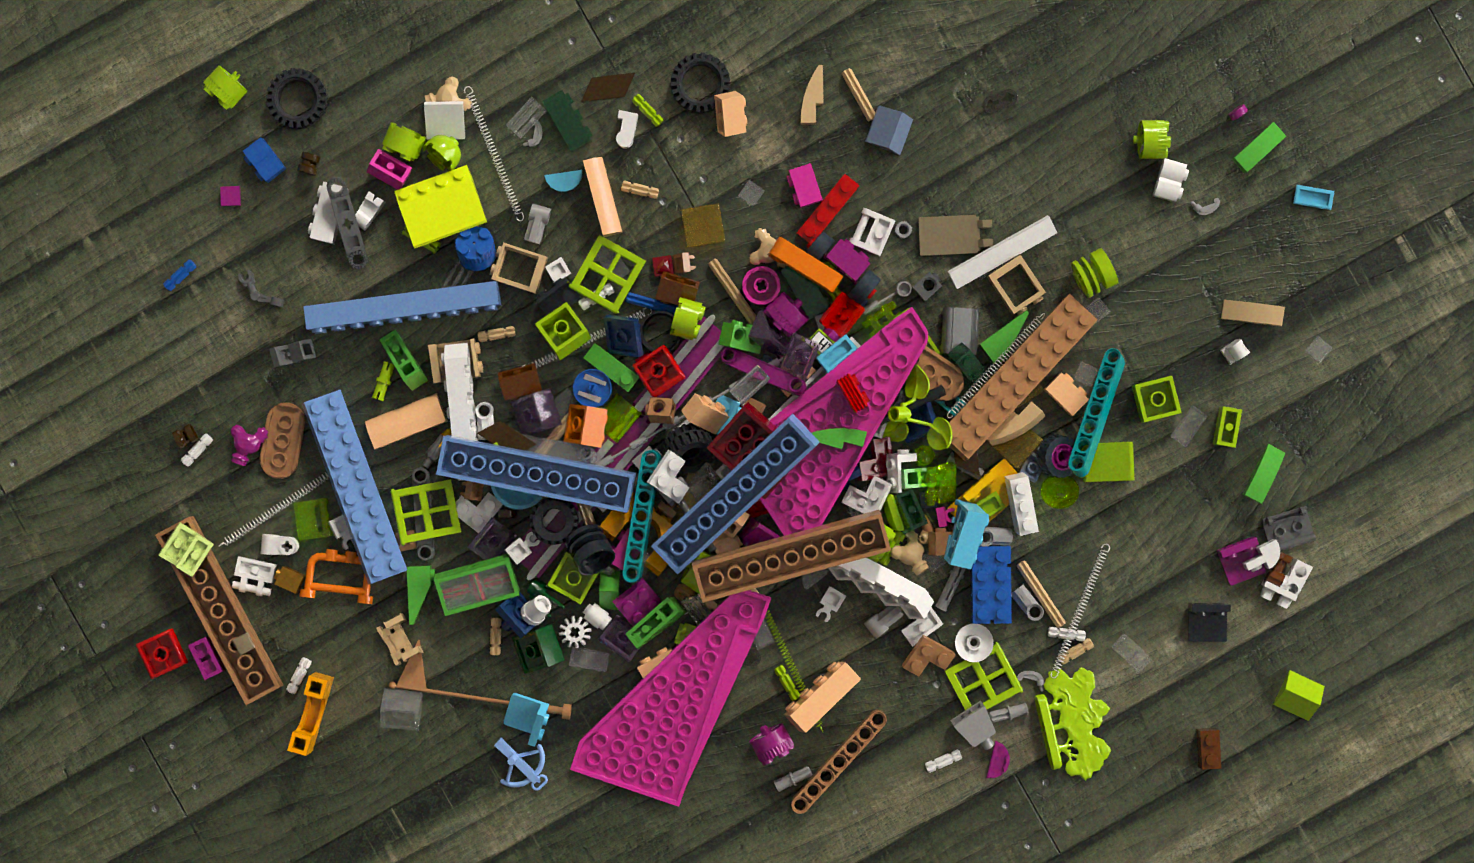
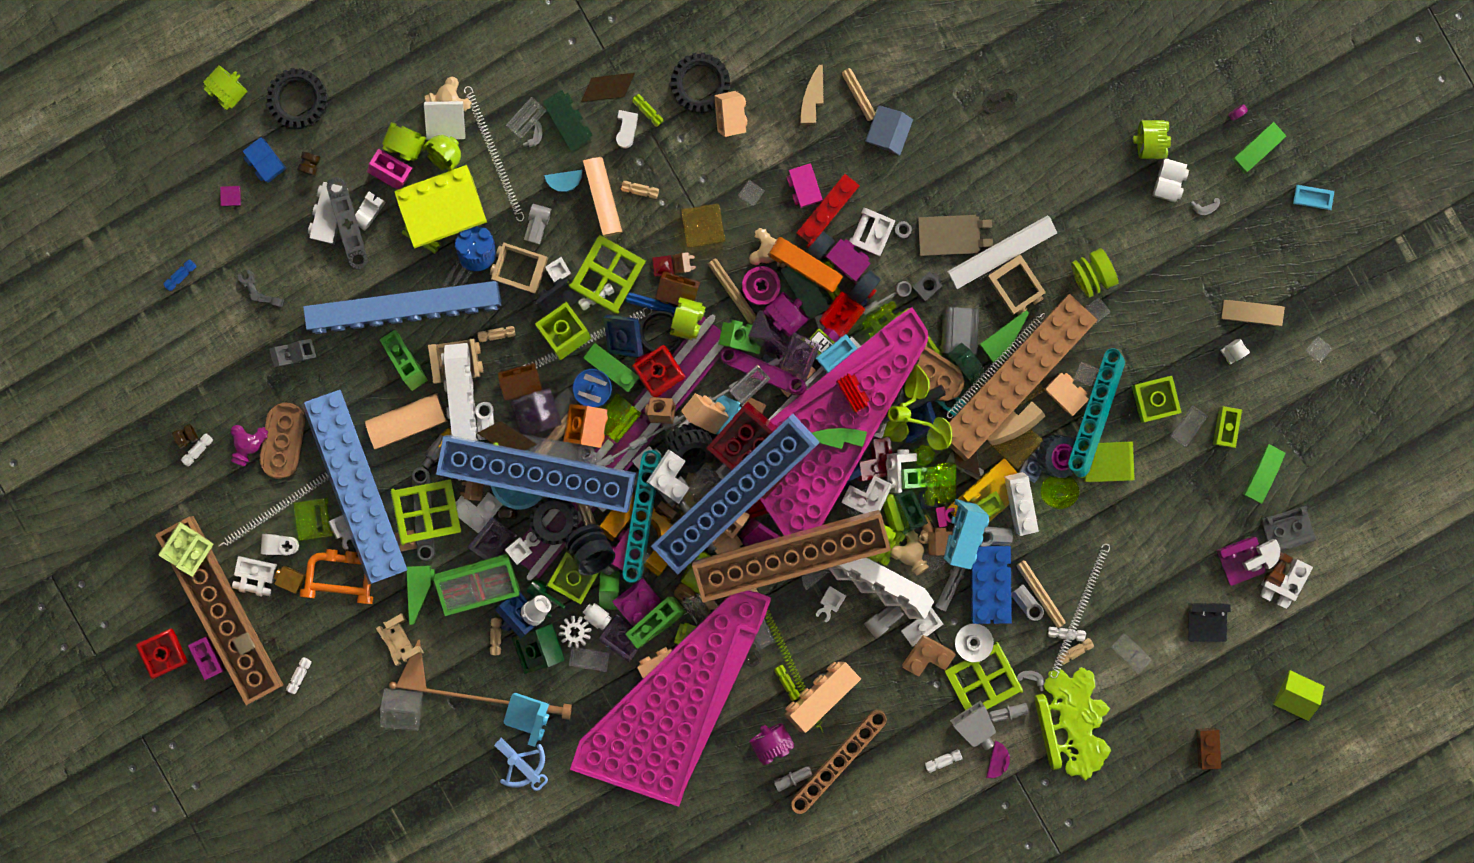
(317, 693): light orange arch -> none
(383, 381): lime pin -> none

